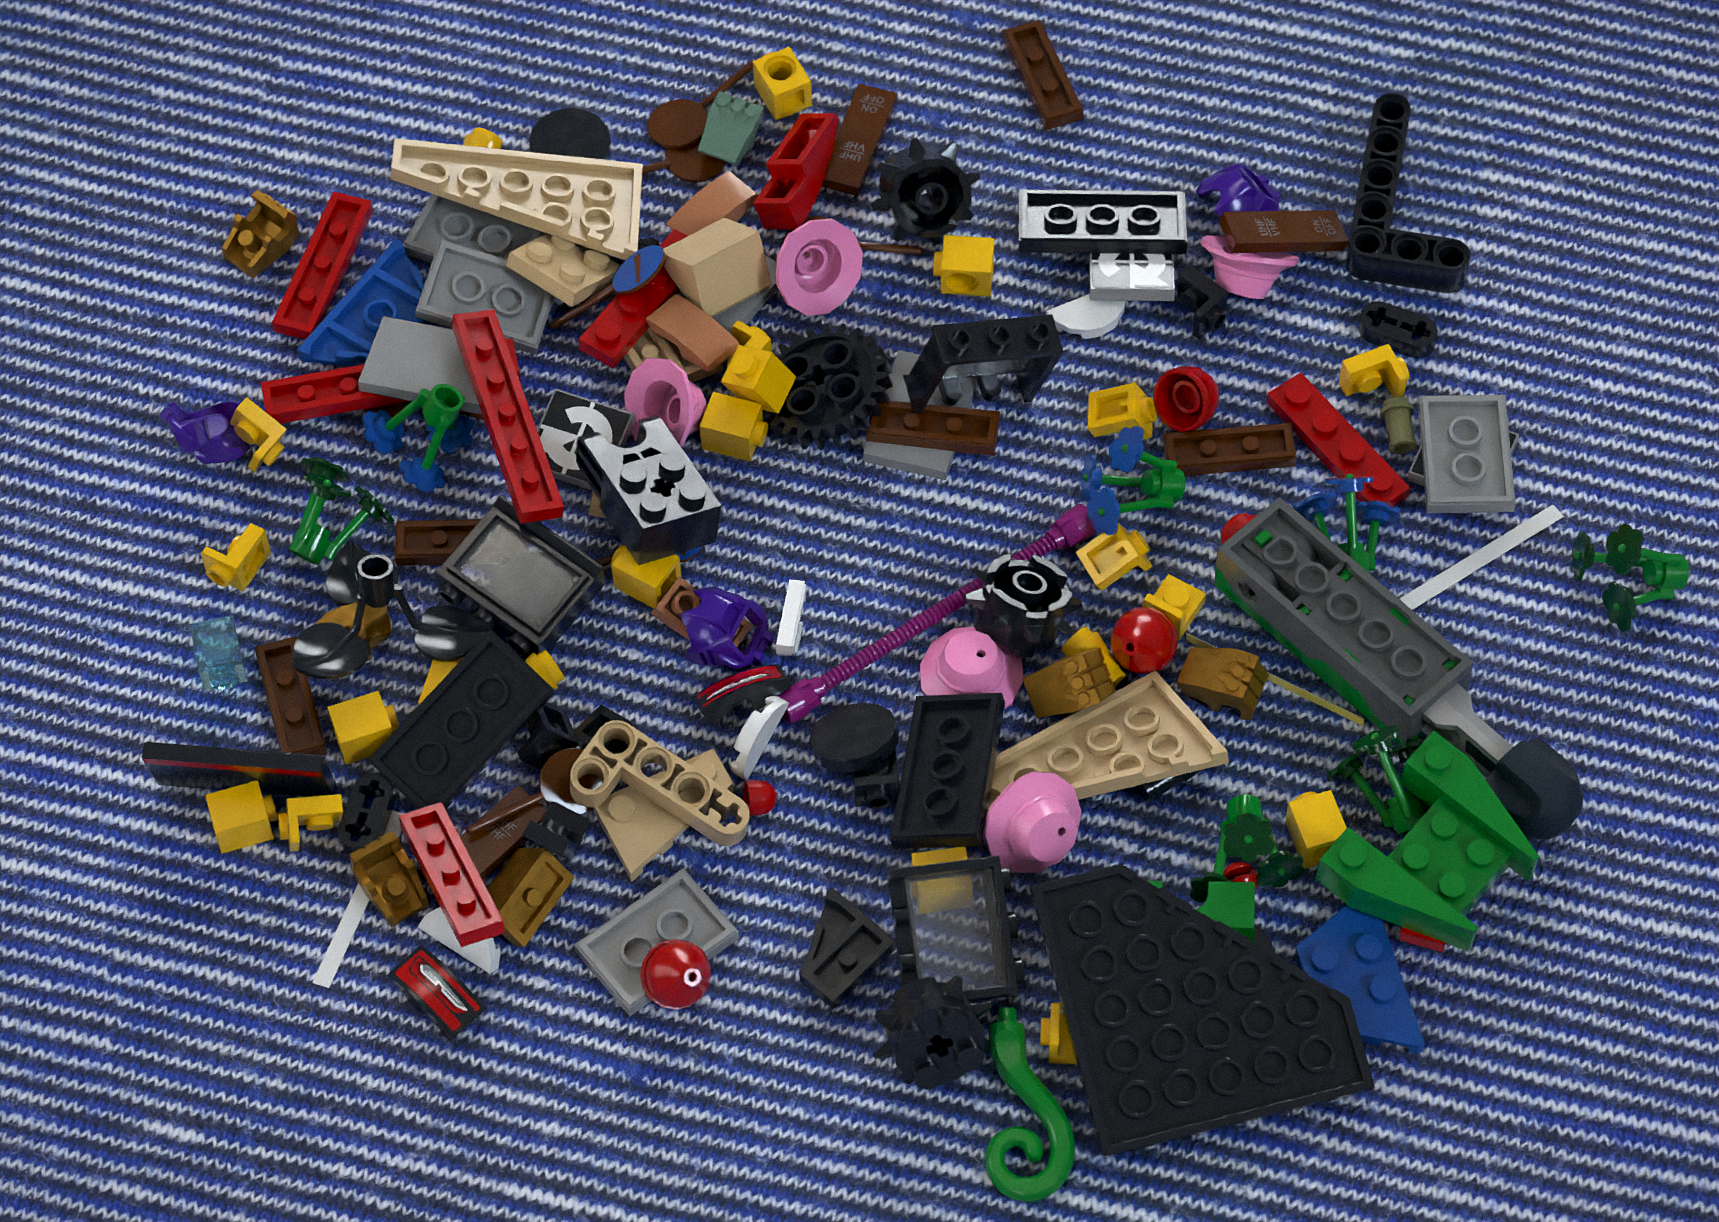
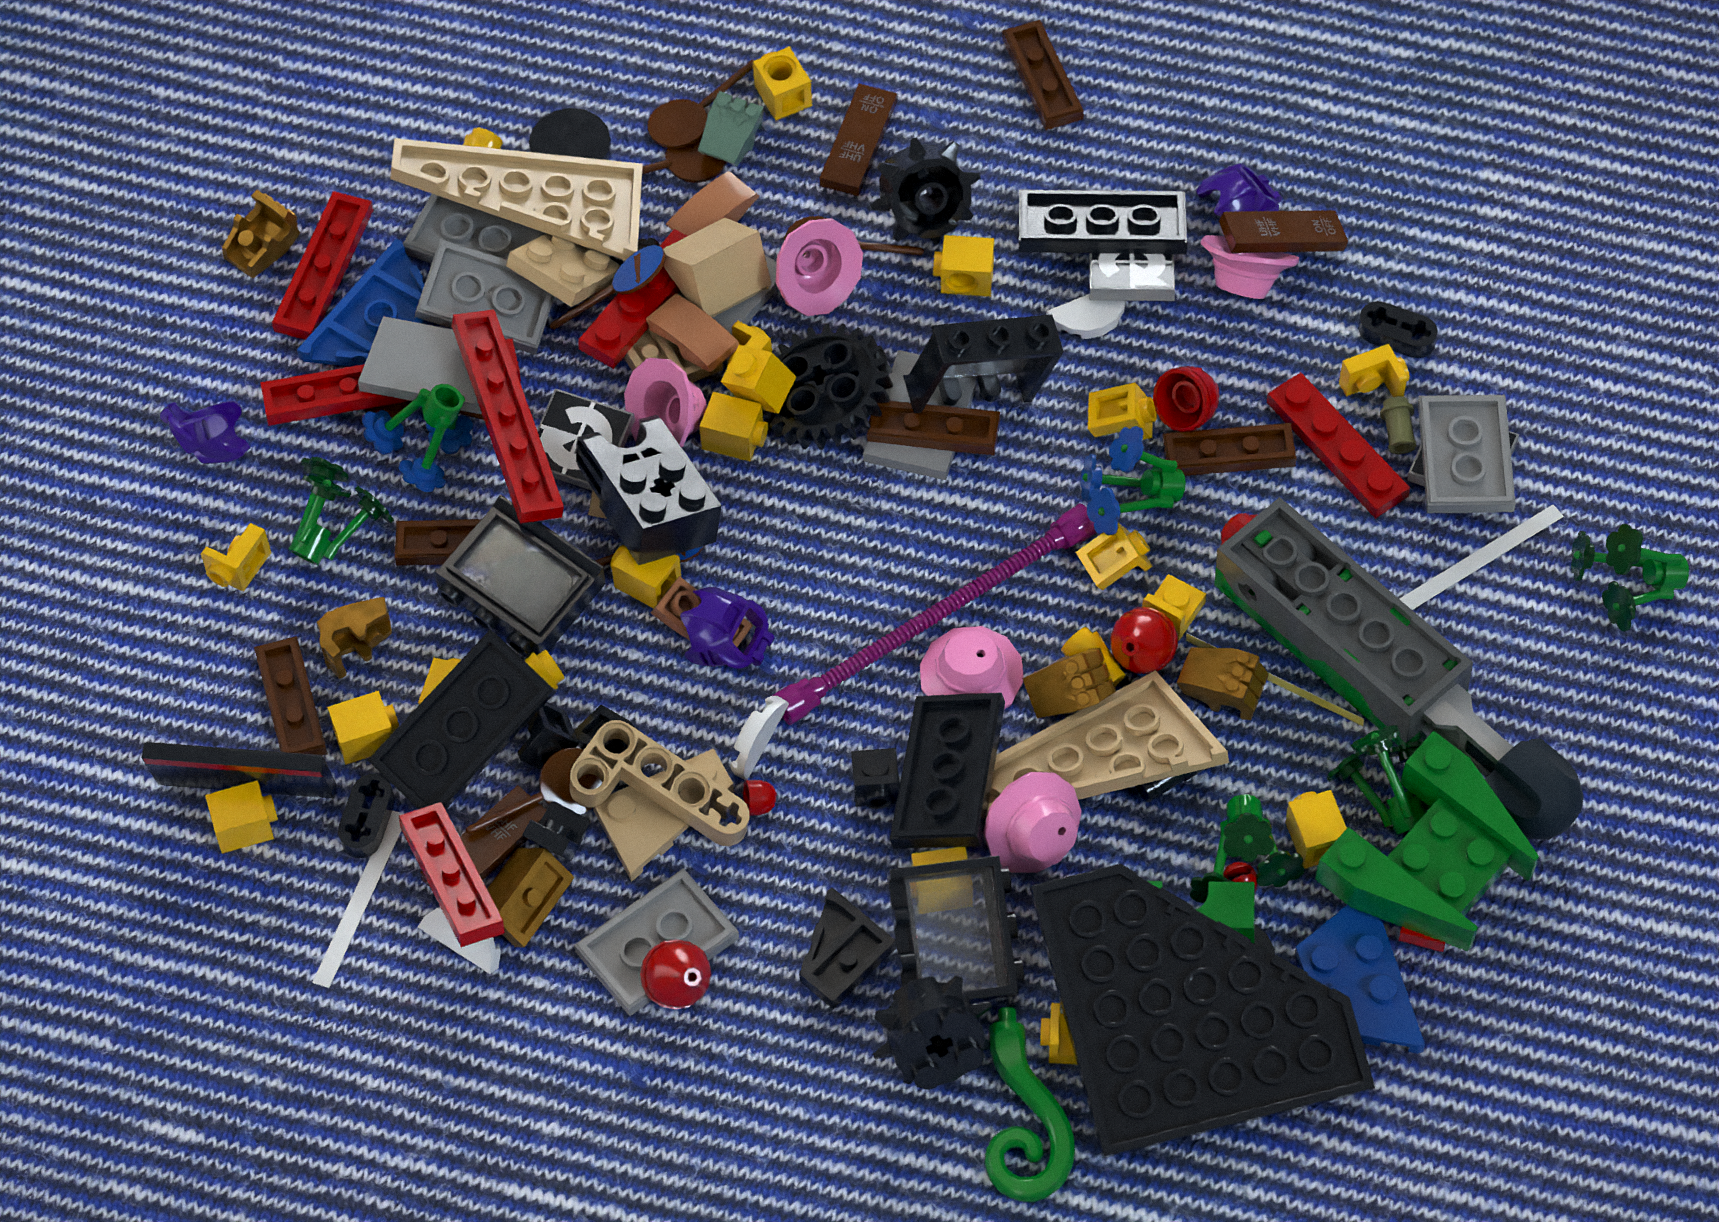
(218, 653): clear light blue brick -> none
(258, 428): yellow bracket -> none
(315, 812): yellow bracket -> none
(371, 580): black plant -> none
(389, 879): pearl gold hand -> none
(436, 991): slope -> none
(750, 684): black slope -> none
(790, 626): white tile -> none
(797, 171): red slope -> none
(854, 737): black tile -> none
(1022, 603): black brick -> none
(1202, 298): black bracket -> none
(1373, 215): black beam -> none
(1374, 513): plant -> none

